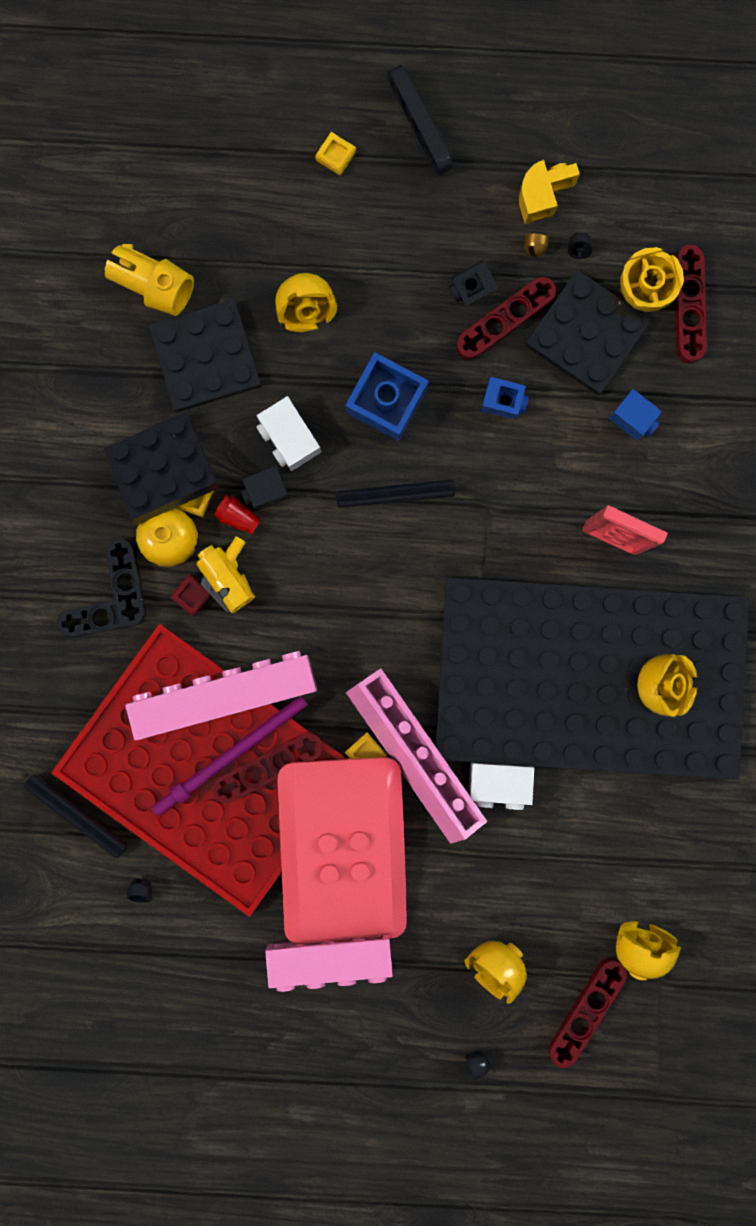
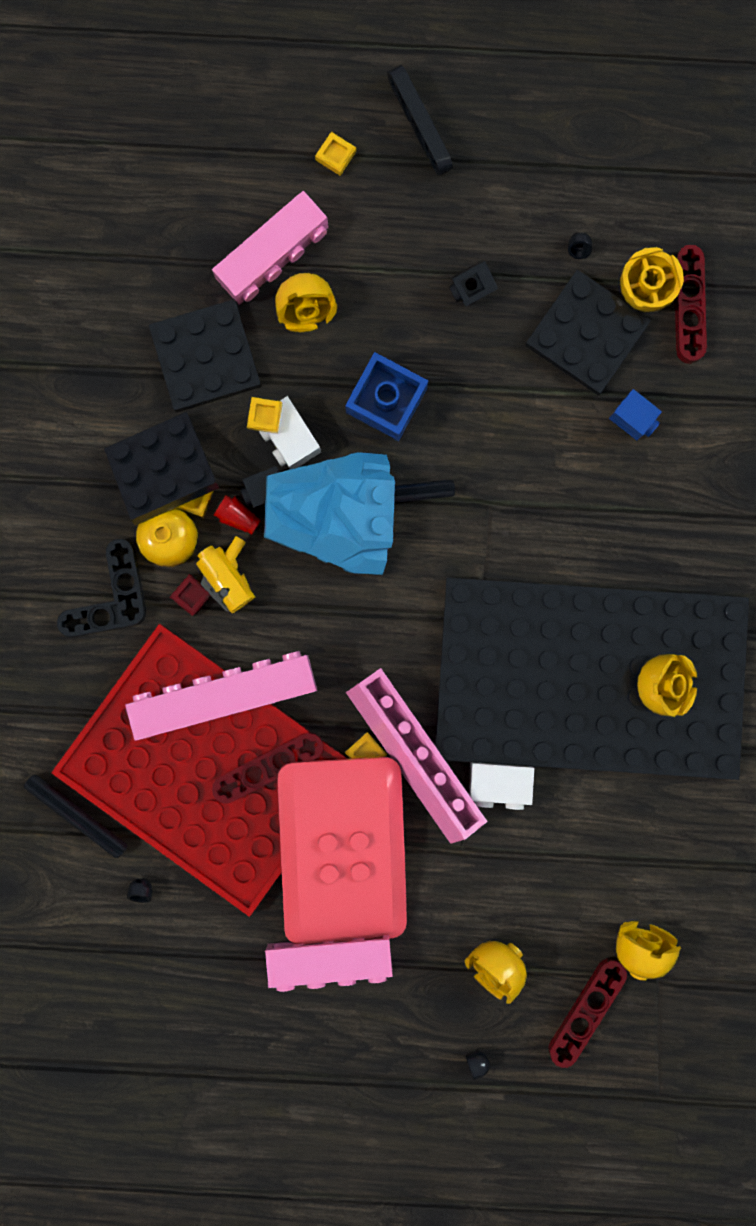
(161, 283): yellow piece -> none
(181, 792): magenta bar -> none
(264, 415): none -> yellow tile
(271, 248): none -> bright pink brick
(335, 511): none -> dark azure wedge
(501, 388): blue brick -> none
(507, 320): dark red beam -> none
(536, 244): pearl gold hinge -> none
(538, 189): yellow brick -> none
(624, 531): coral tile -> none

